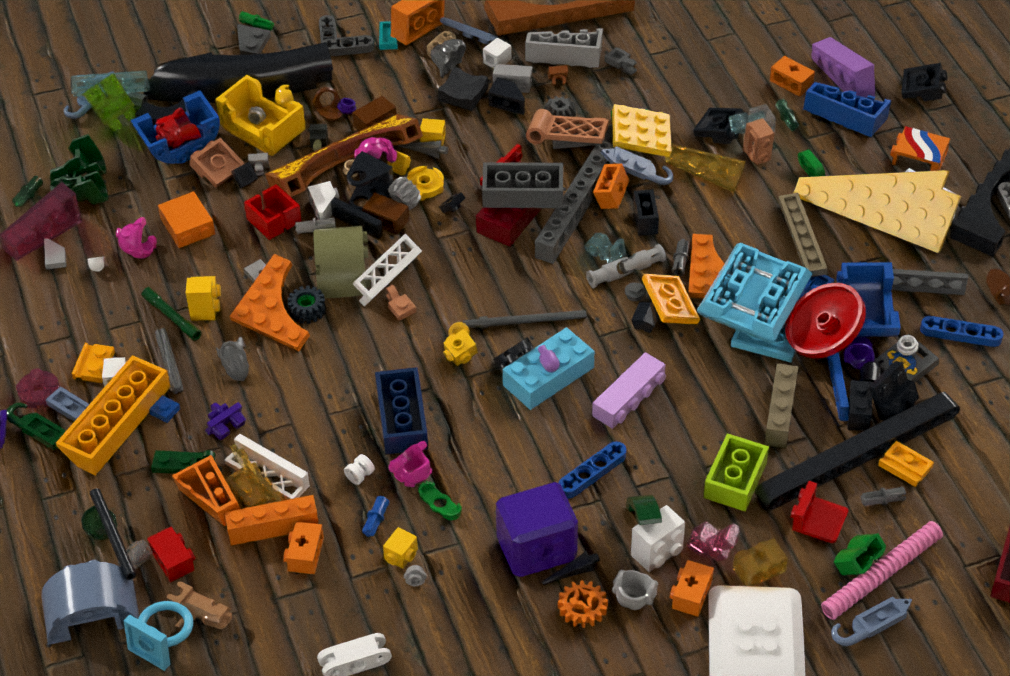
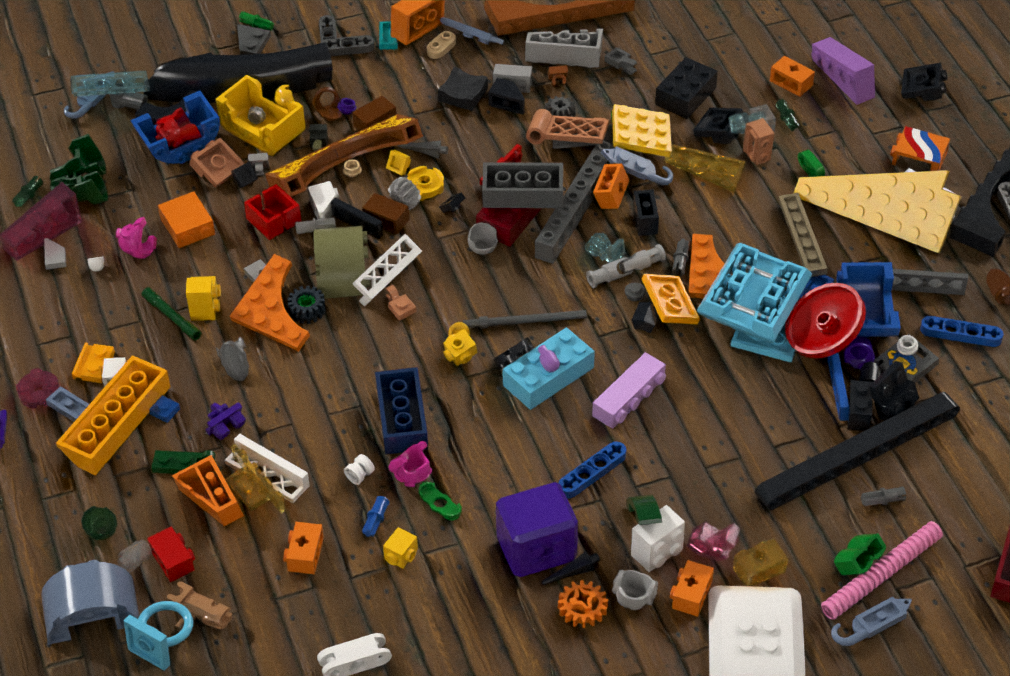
(36, 426): dark green plate -> none
(112, 107): clear neon green hips -> none
(113, 534): black piece -> none
(169, 360): dark grey axle -> none
(269, 519): orange brick -> none
(373, 175): black hose -> none
(376, 147): dark pink helmet -> none
(415, 575): light grey plate -> none
(433, 130): yellow brick -> none
(448, 55): dark grey hair -> none
(482, 238): none -> light grey hair
(496, 53): white brick -> none
(686, 87): none -> black brick
(736, 472): lime brick -> none
(781, 405): dark tan brick -> none
(817, 516): red bracket -> none
(847, 108): blue wedge -> none
(906, 463): light orange plate -> none

